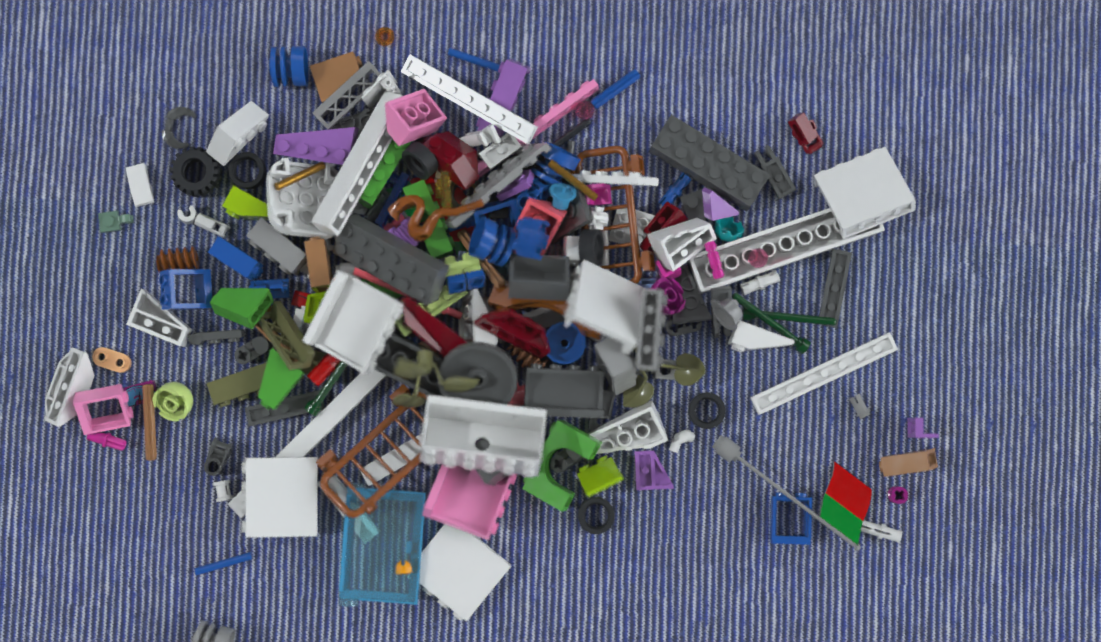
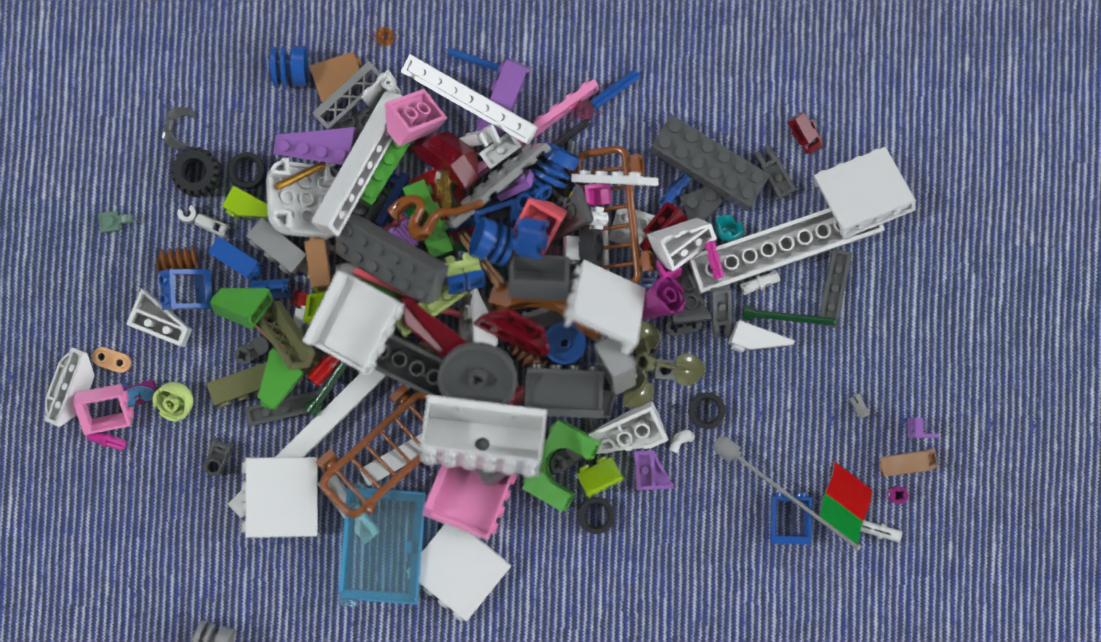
(139, 185): white slope -> none
(149, 422): medium nougat axle -> none
(215, 336): dark grey hinge -> none
(223, 490): white bush -> none
(223, 563): blue bar -> none
(236, 132): white wedge -> none
(403, 569): light orange hinge -> none
(420, 160): black tyre -> none
(424, 365): olive plant -> none
(562, 195): dark azure piece -> none
(573, 180): pearl gold bar -> none
(650, 329): light grey brick -> none
(716, 207): medium lavender slope -> none
(727, 313): light grey piece -> none
(758, 258): clear pink plate -> none
(800, 344): dark green piece -> none
(824, 373): white tile -> none

